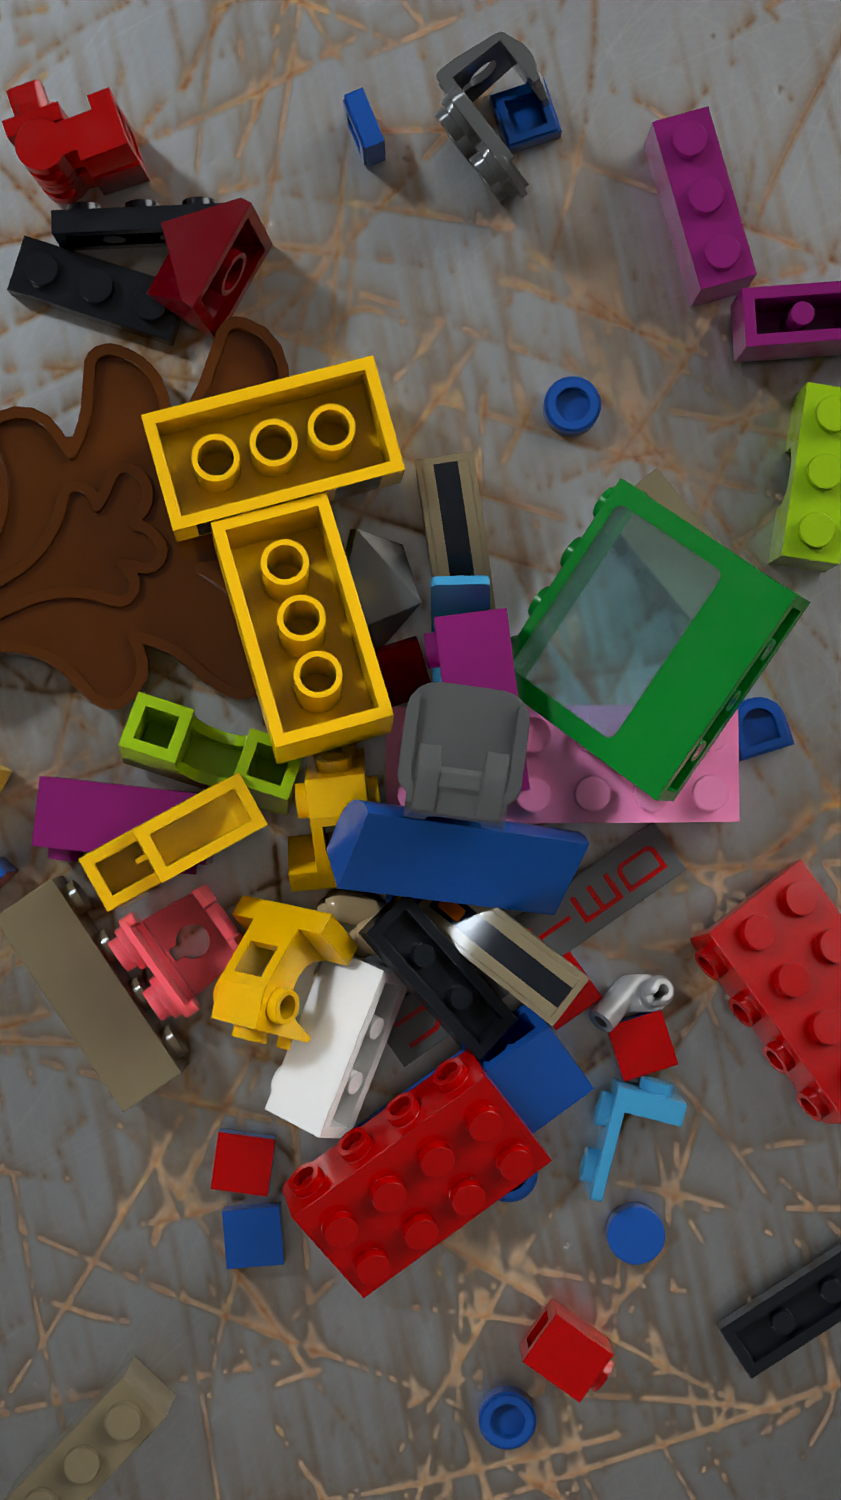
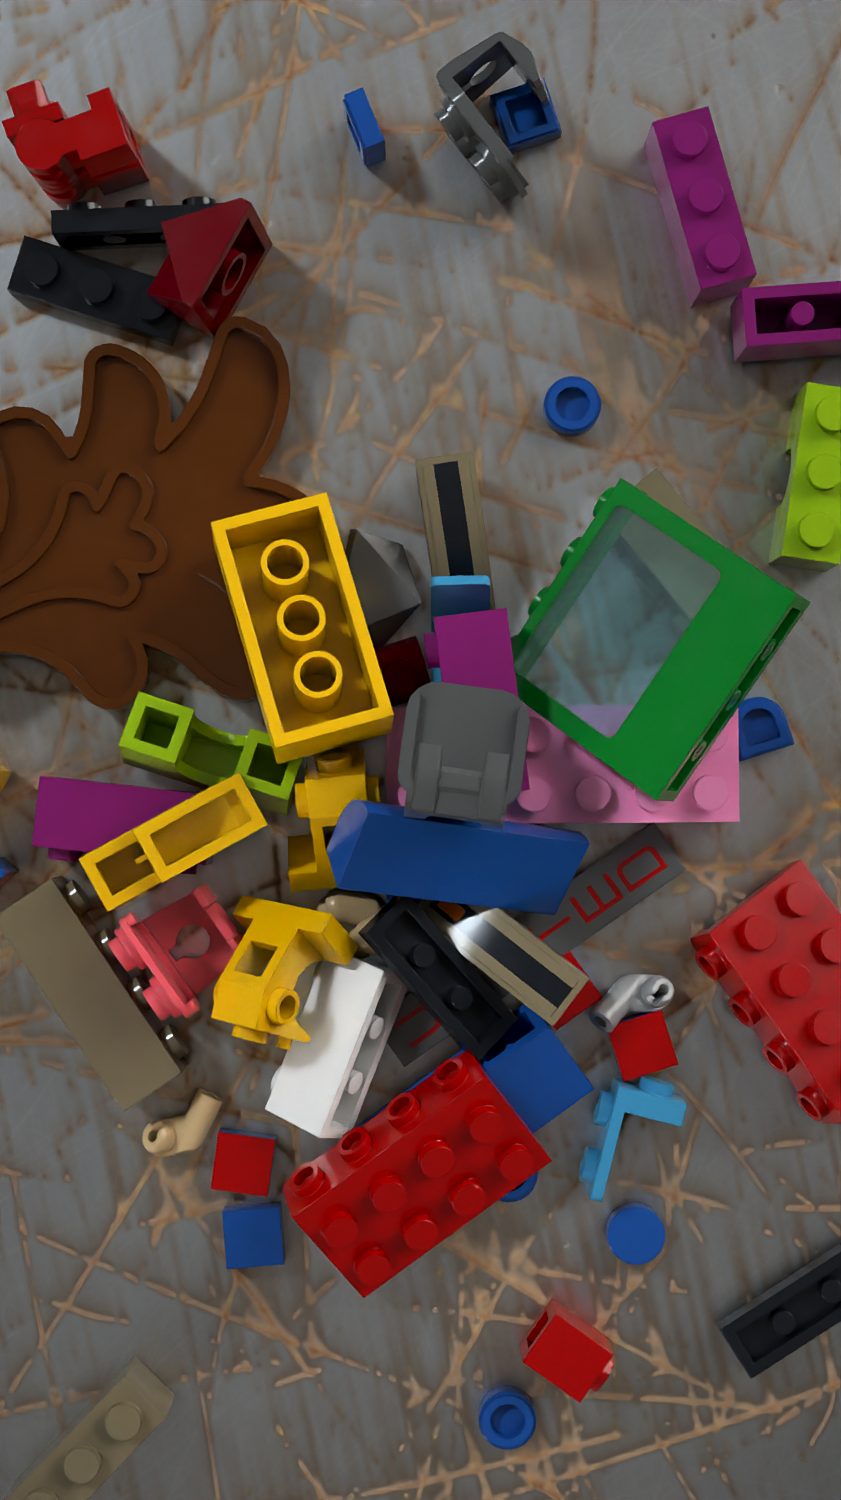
(183, 1132): none -> tan arm
(274, 445): yellow brick -> none

